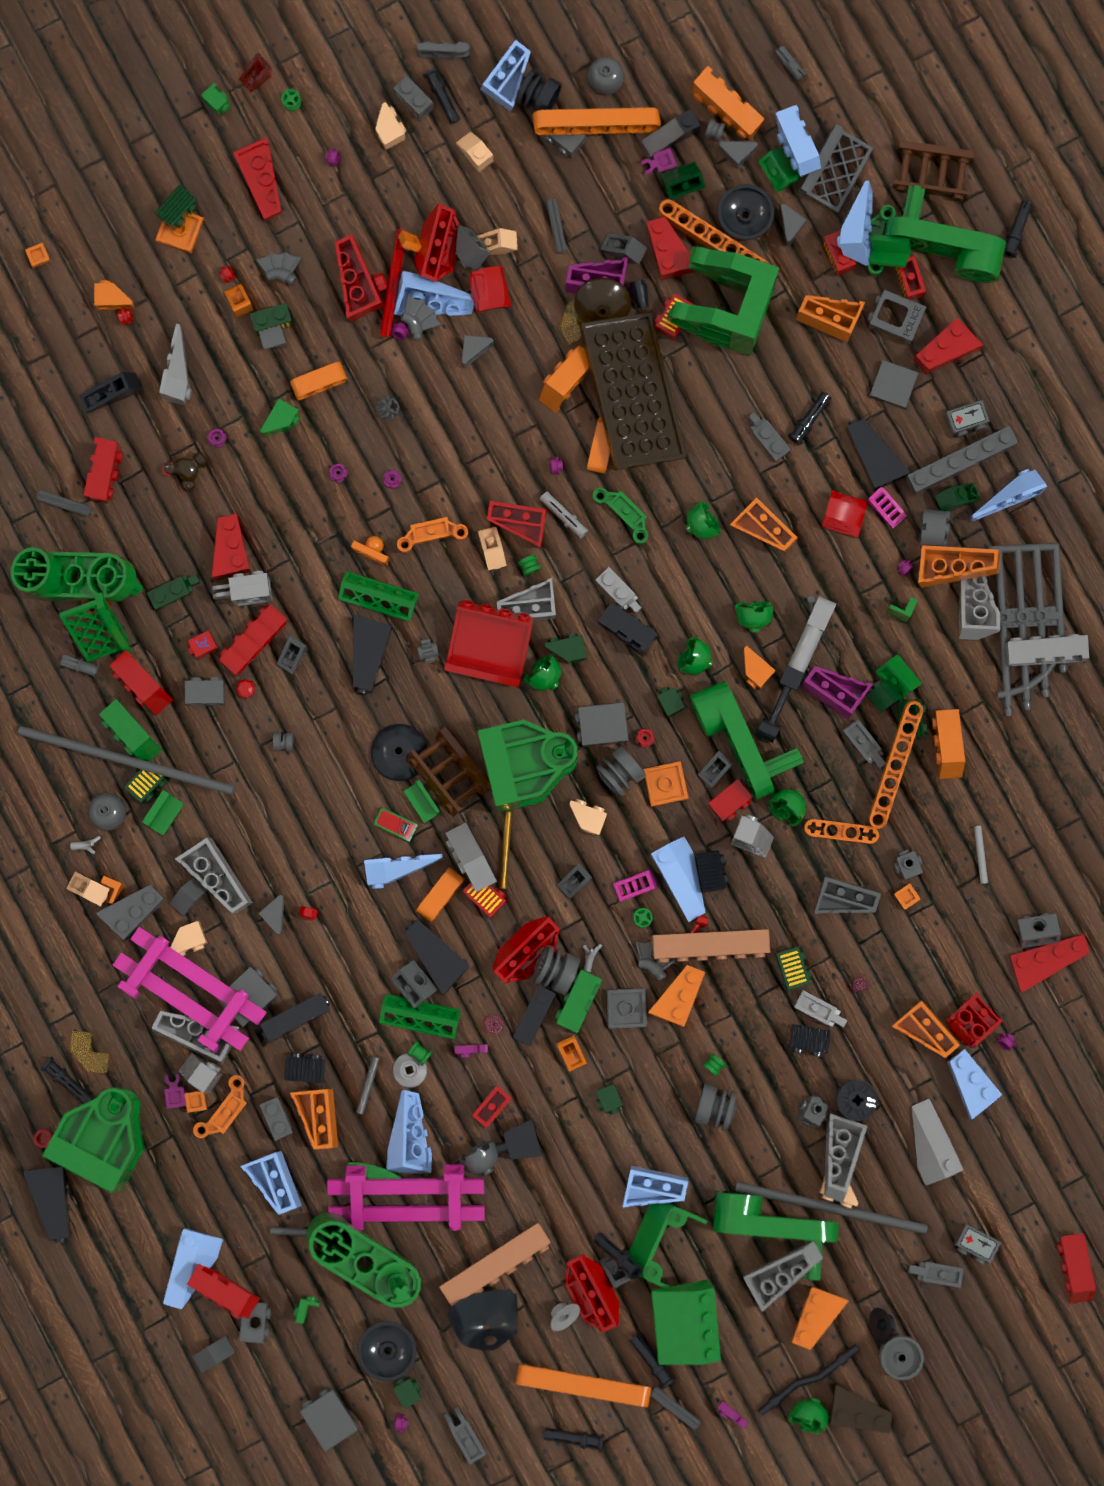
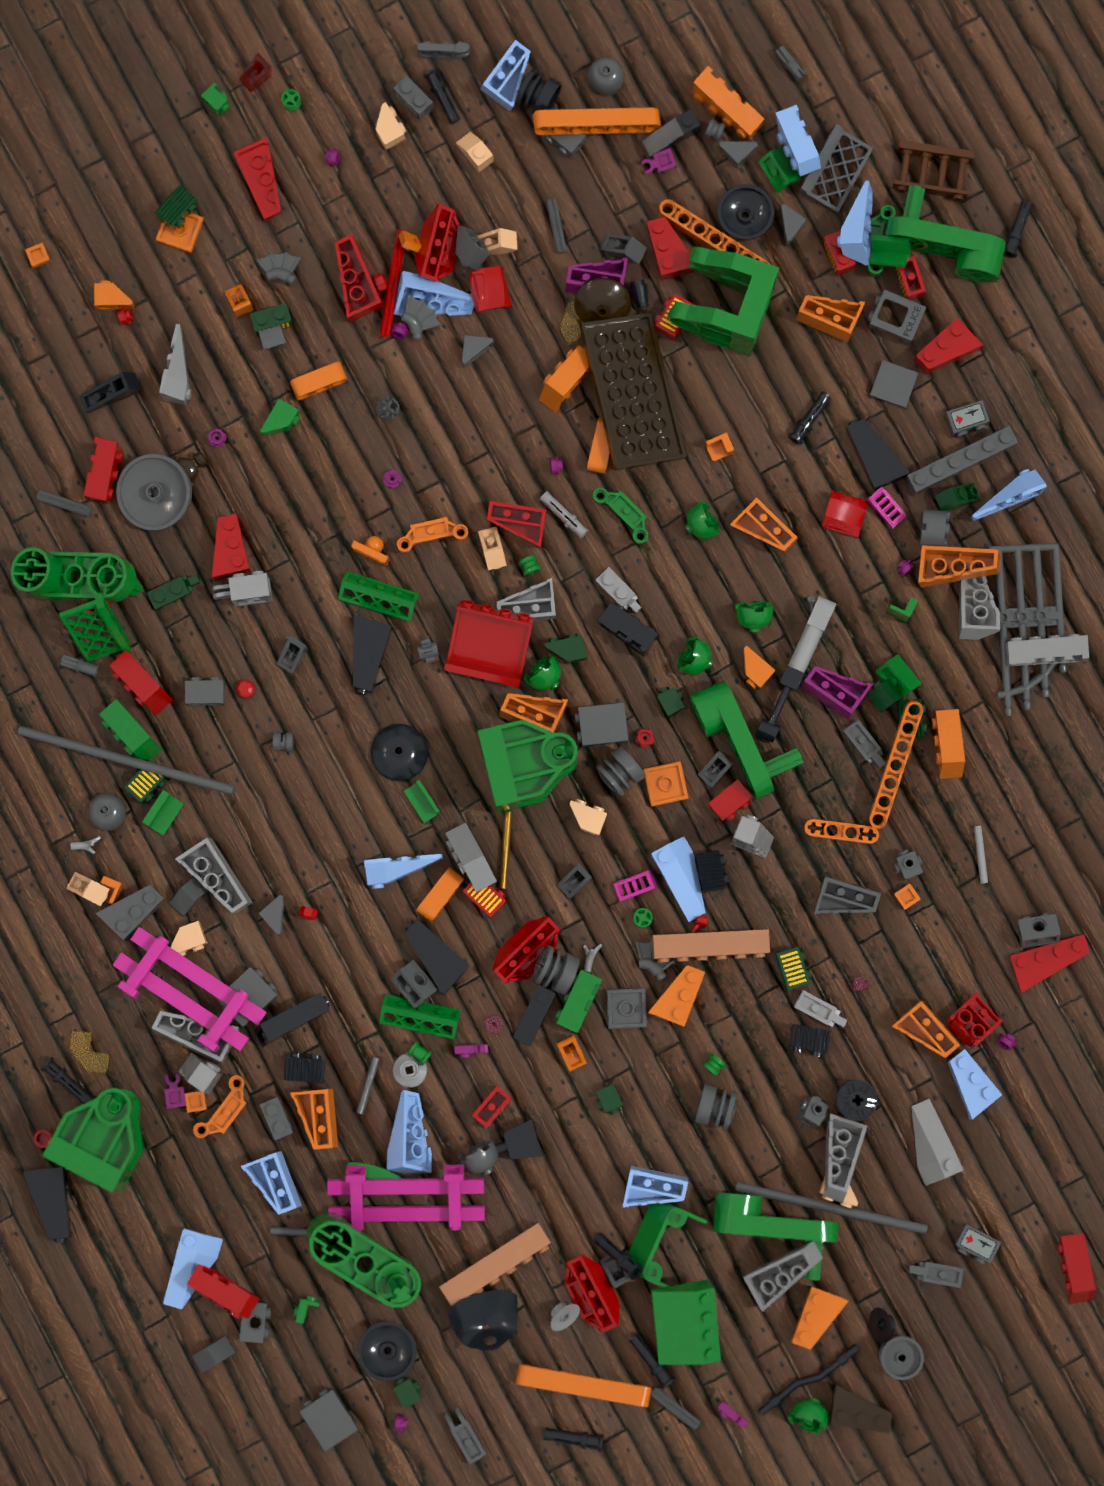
(154, 492): none -> dark grey dish
(202, 645): red brick -> none
(227, 274): red plate -> none
(253, 640): red brick -> none
(338, 467): magenta plate -> none
(395, 824): slope -> none
(455, 755): reddish brown fence -> none
(539, 711): none -> orange wedge
(682, 181): dark green brick -> none
(719, 447): none -> orange panel
(768, 437): dark grey hinge -> none
(788, 805): green cylinder -> none

